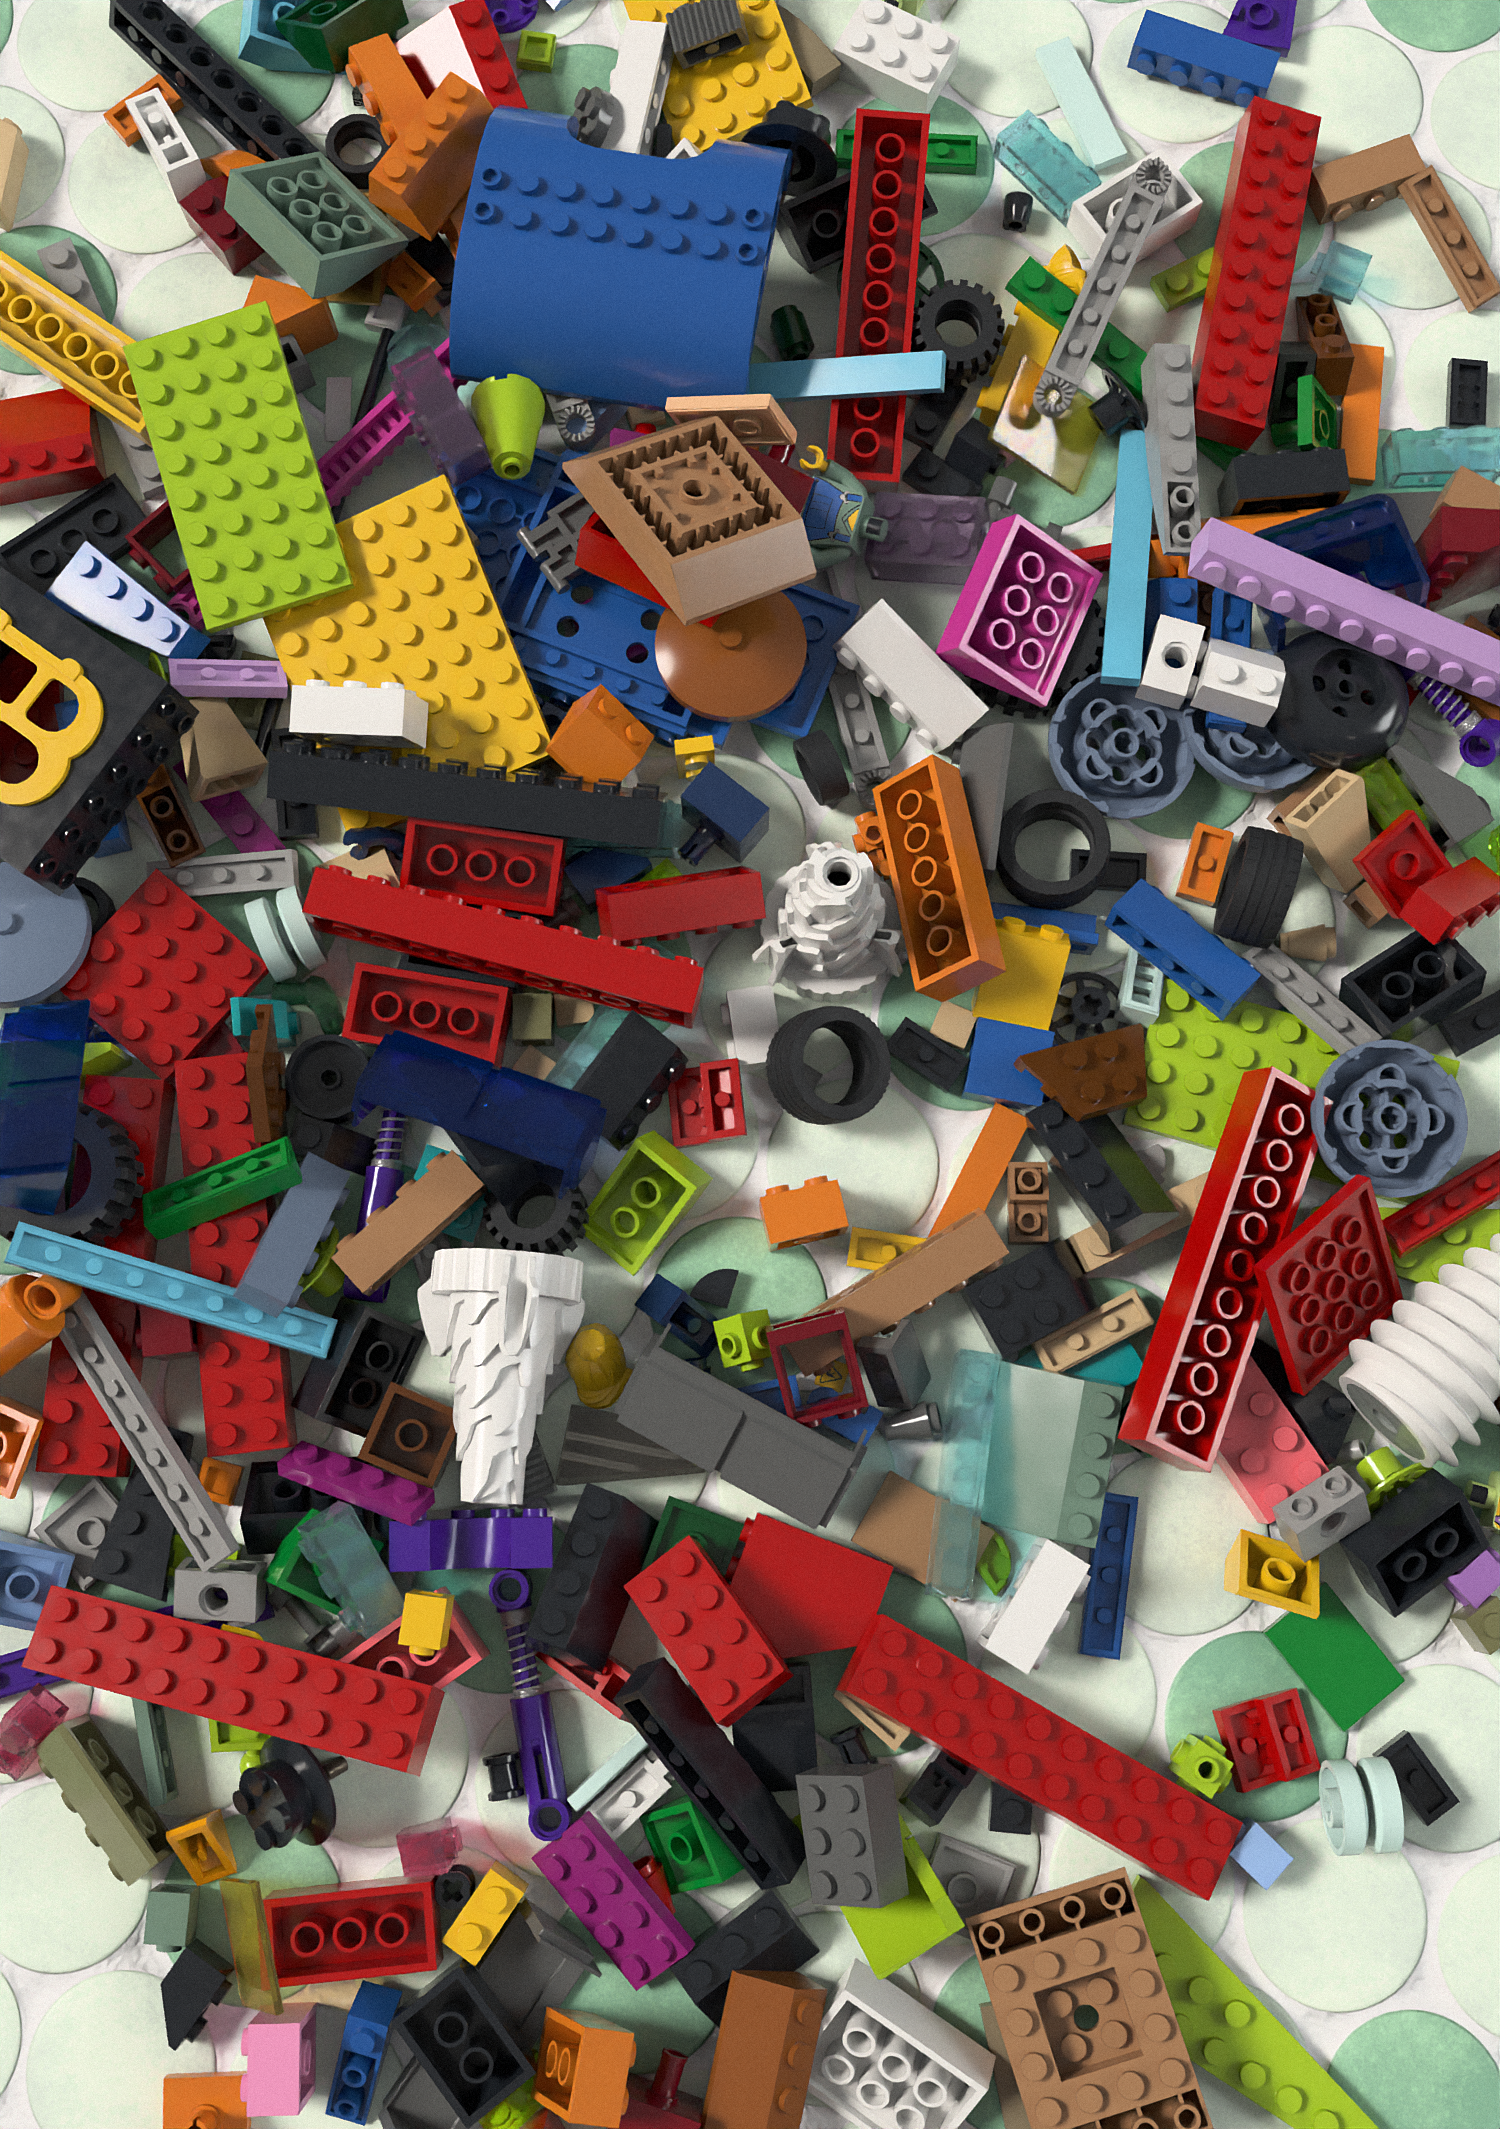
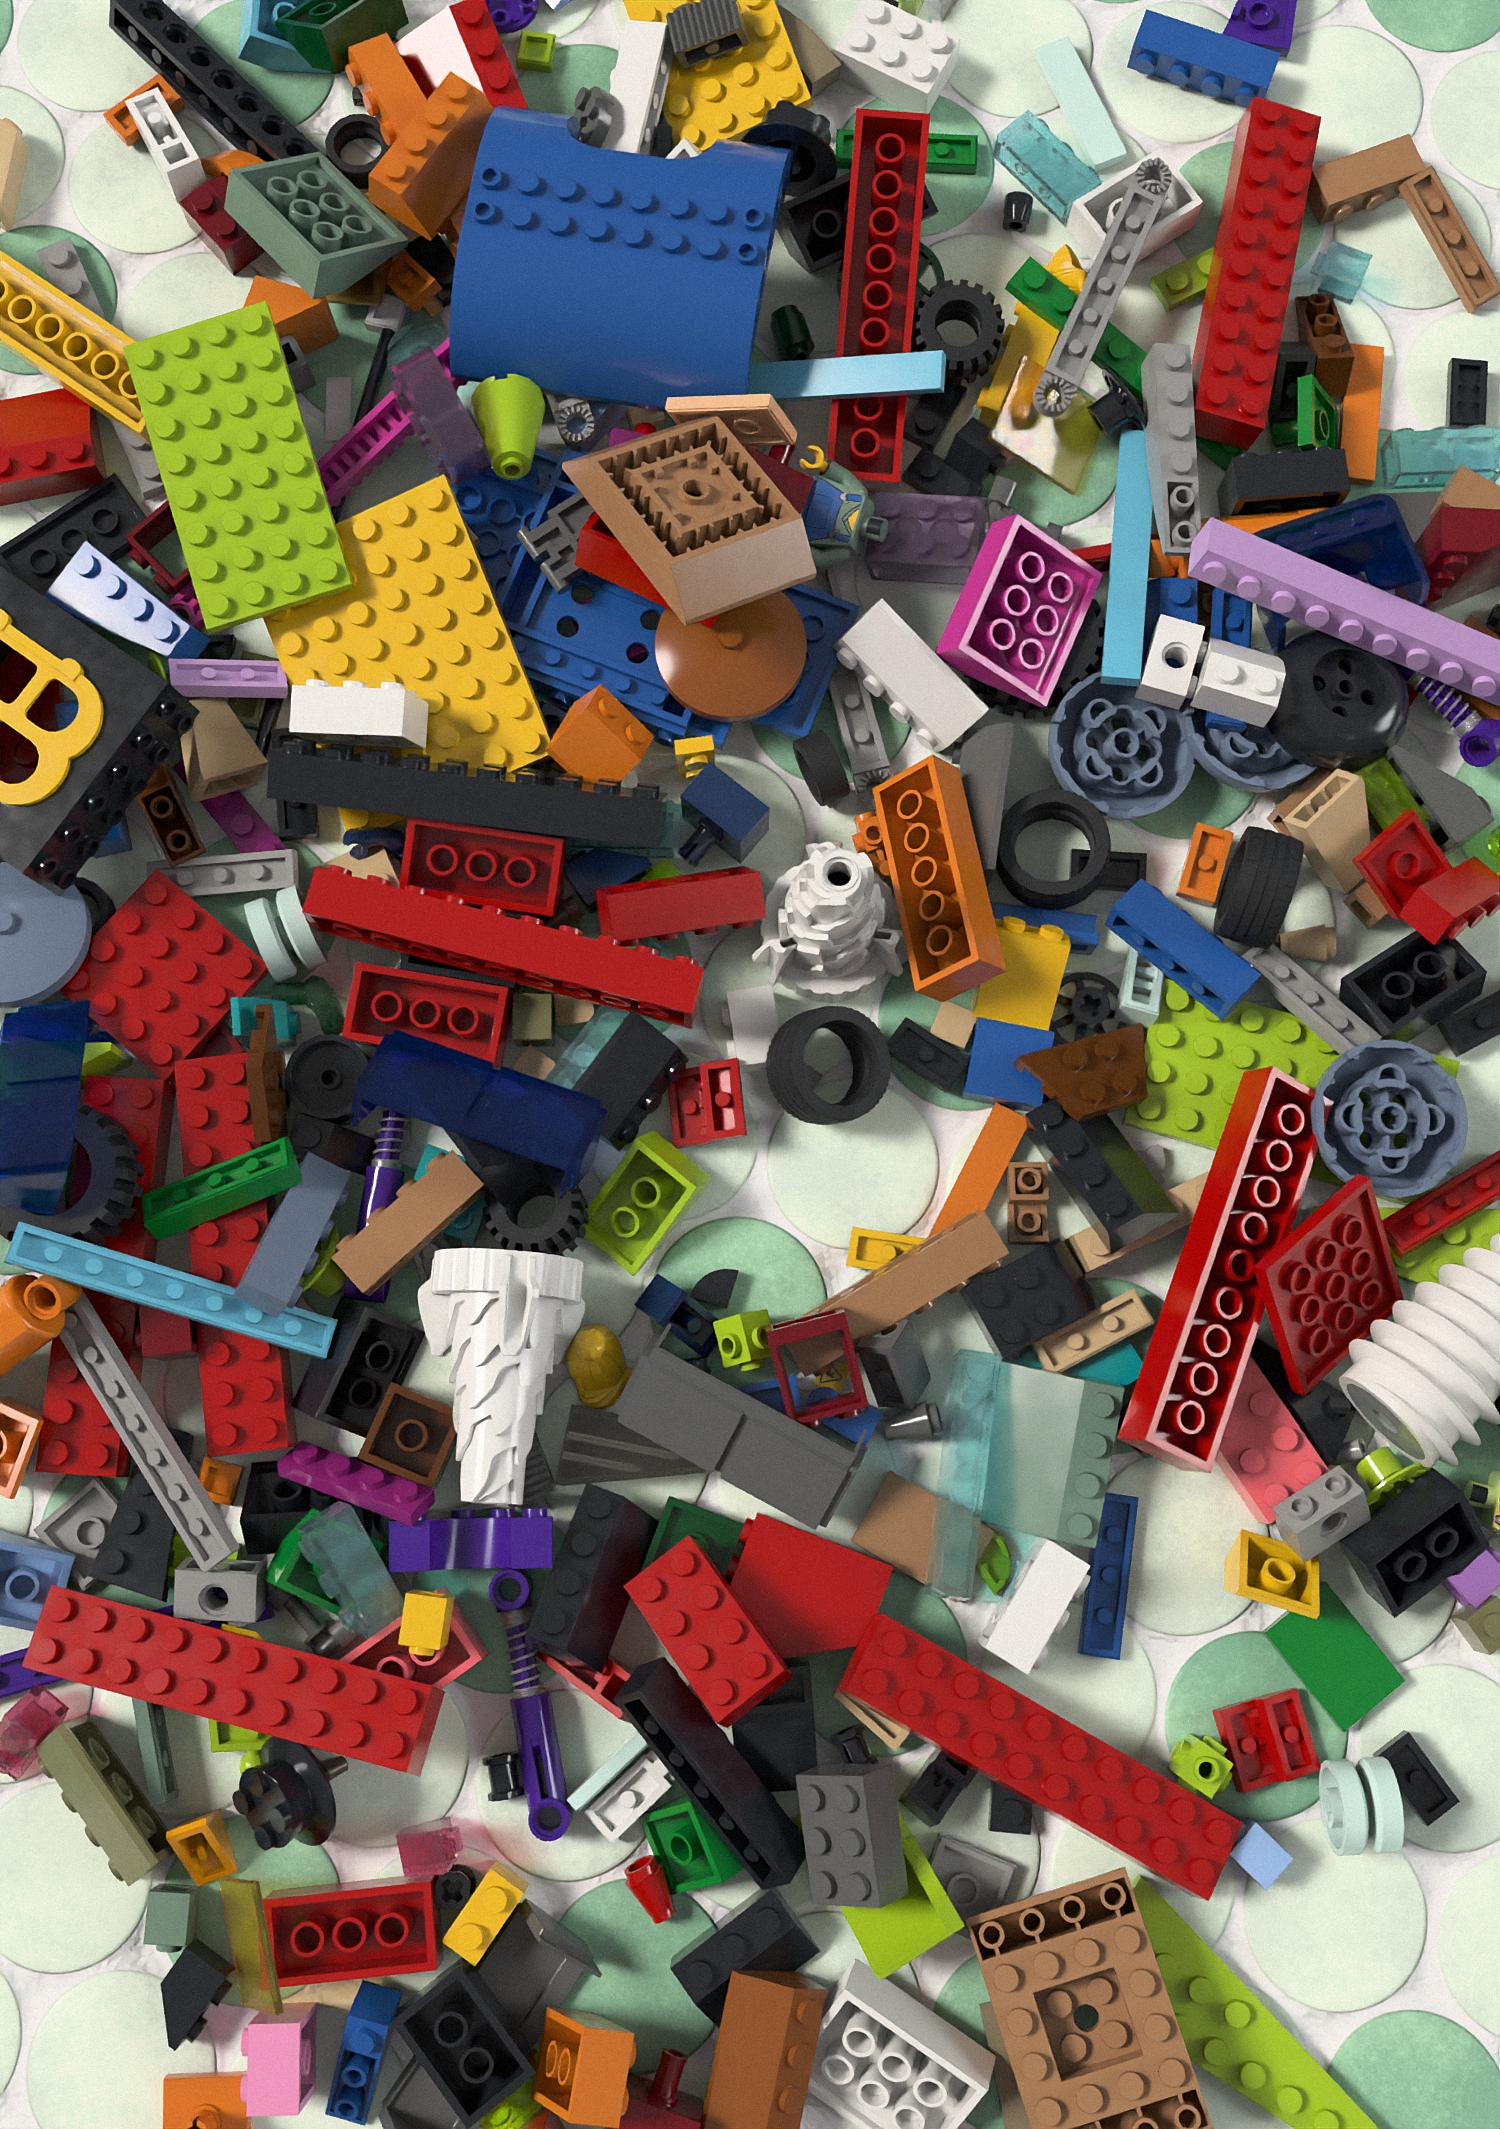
(613, 1901): magenta plate -> none
(803, 1213): orange brick -> none

